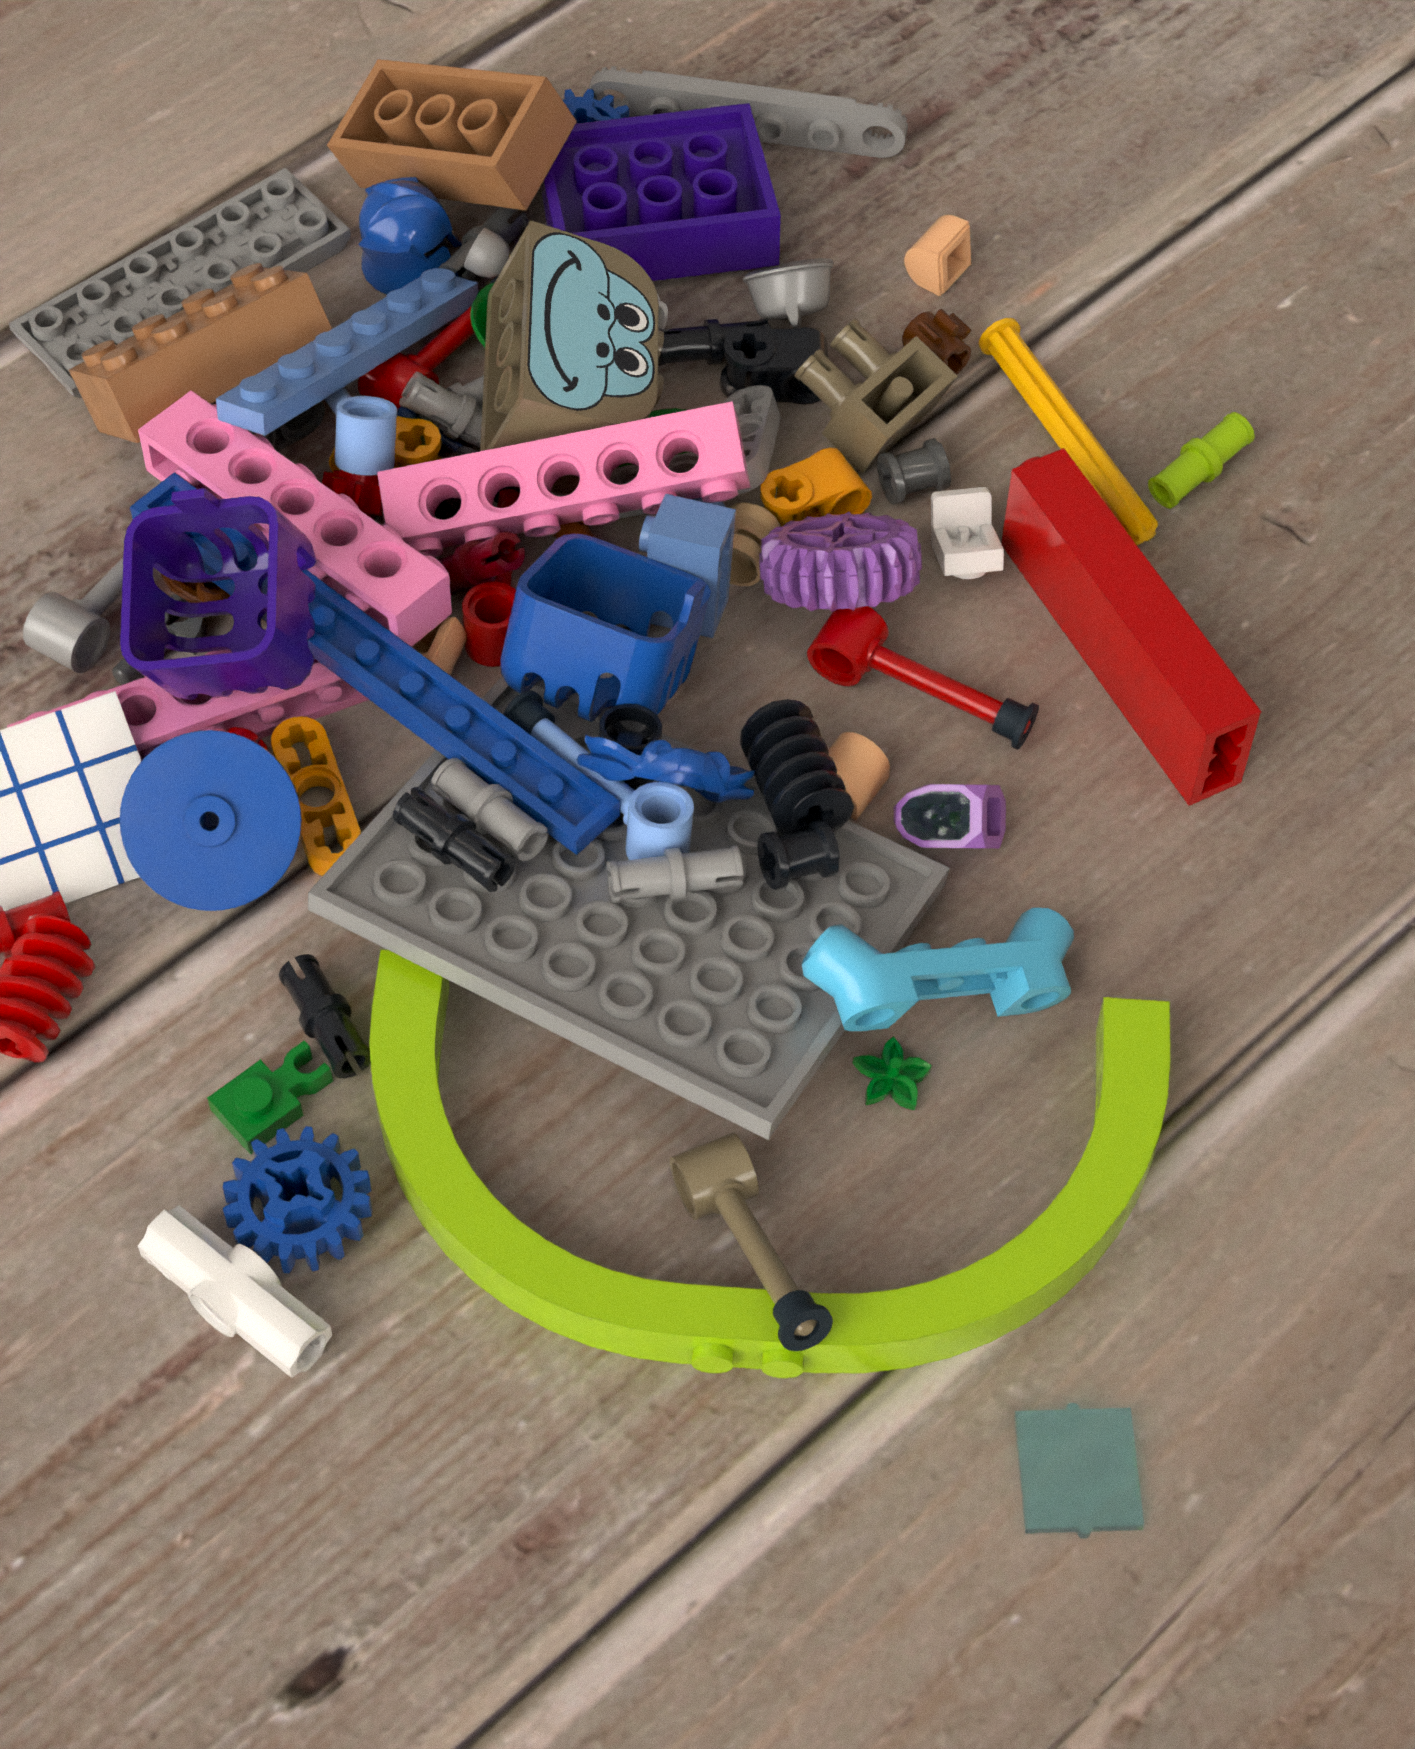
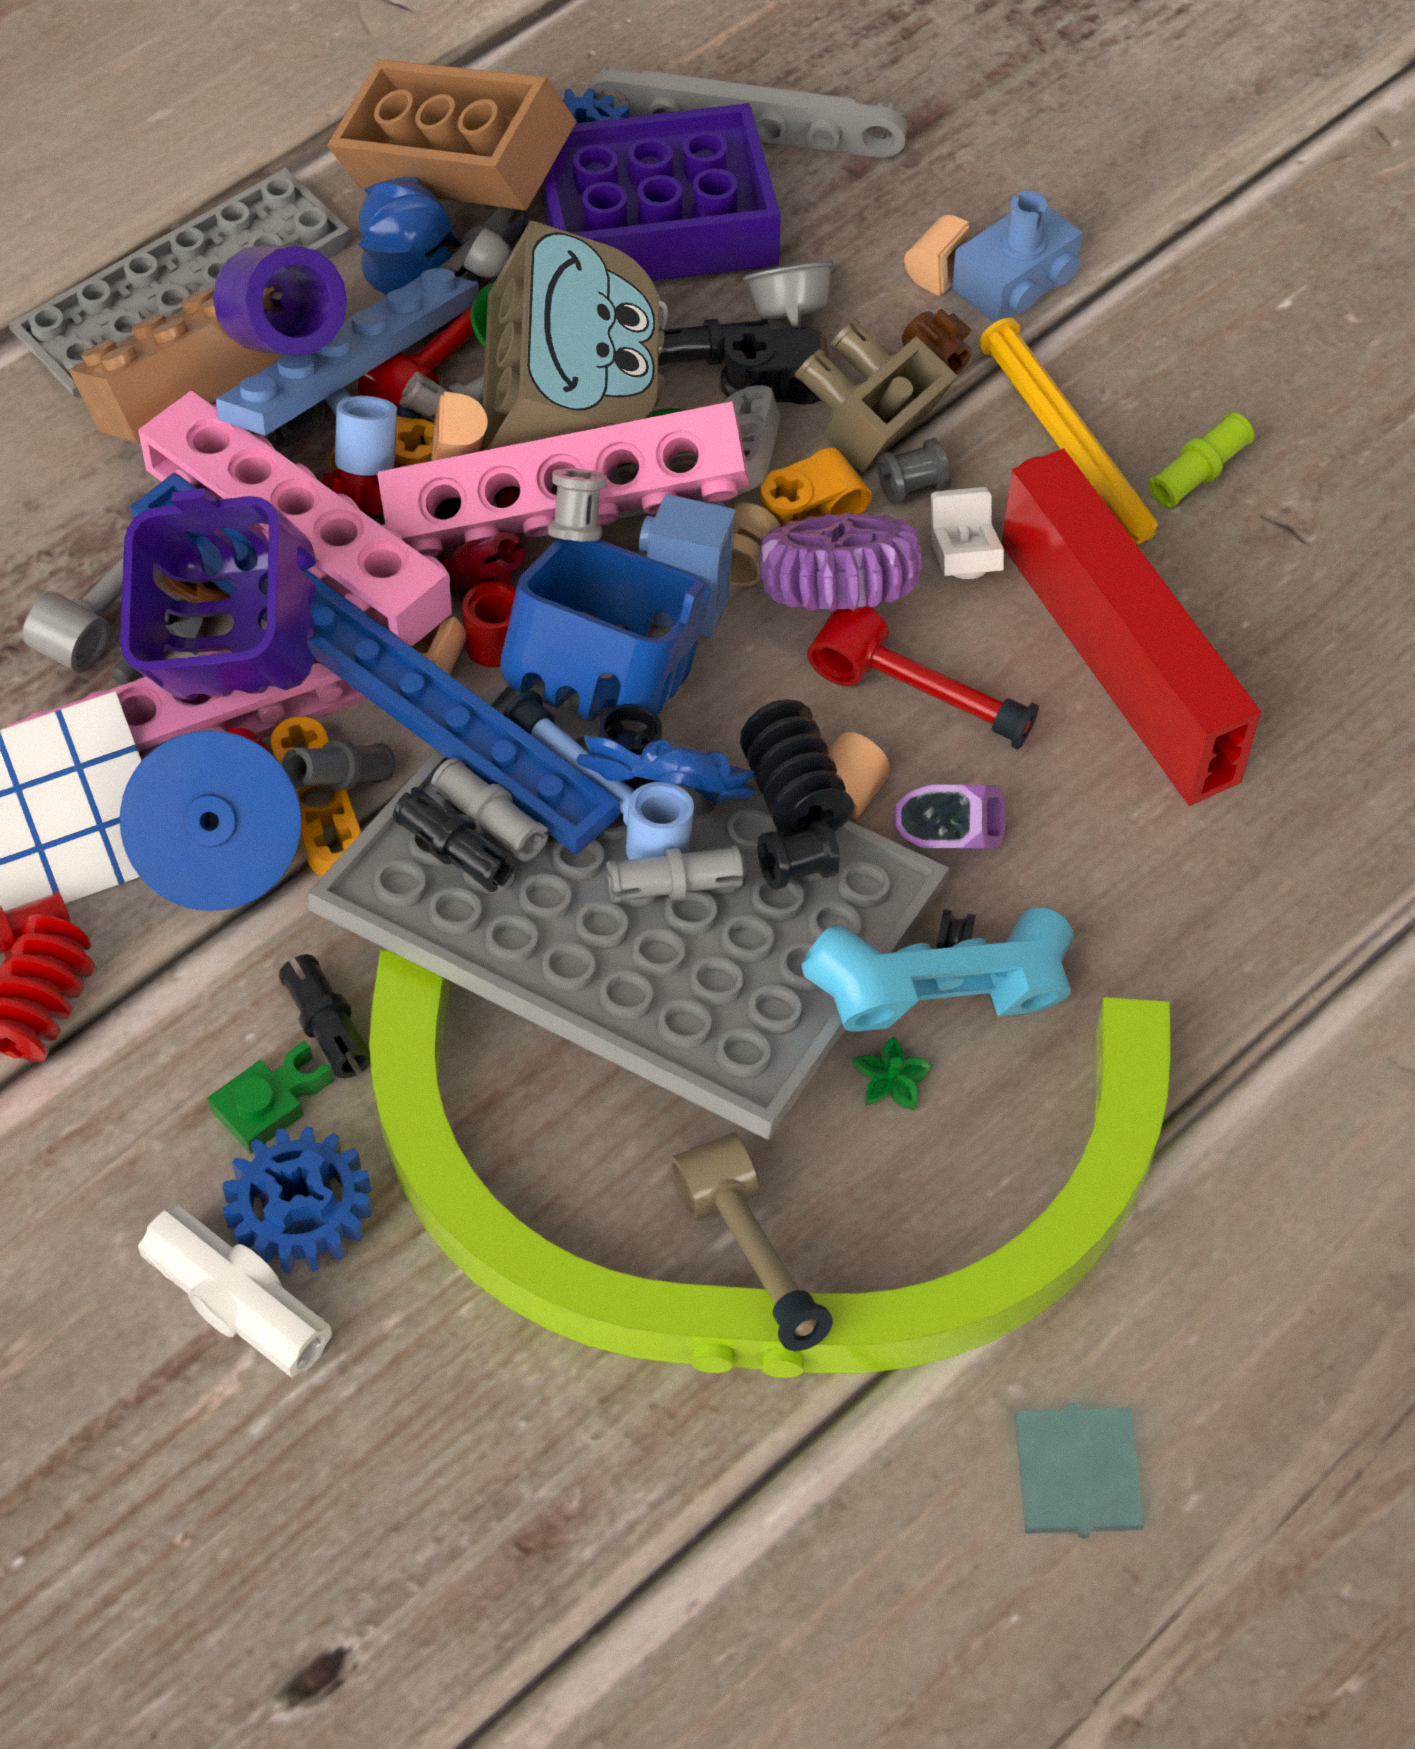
(306, 298): none -> dark purple piece
(339, 765): none -> dark grey pin
(458, 426): none -> light nougat brick
(577, 504): none -> light grey bush
(954, 930): none -> black bush
(1017, 258): none -> medium blue brick

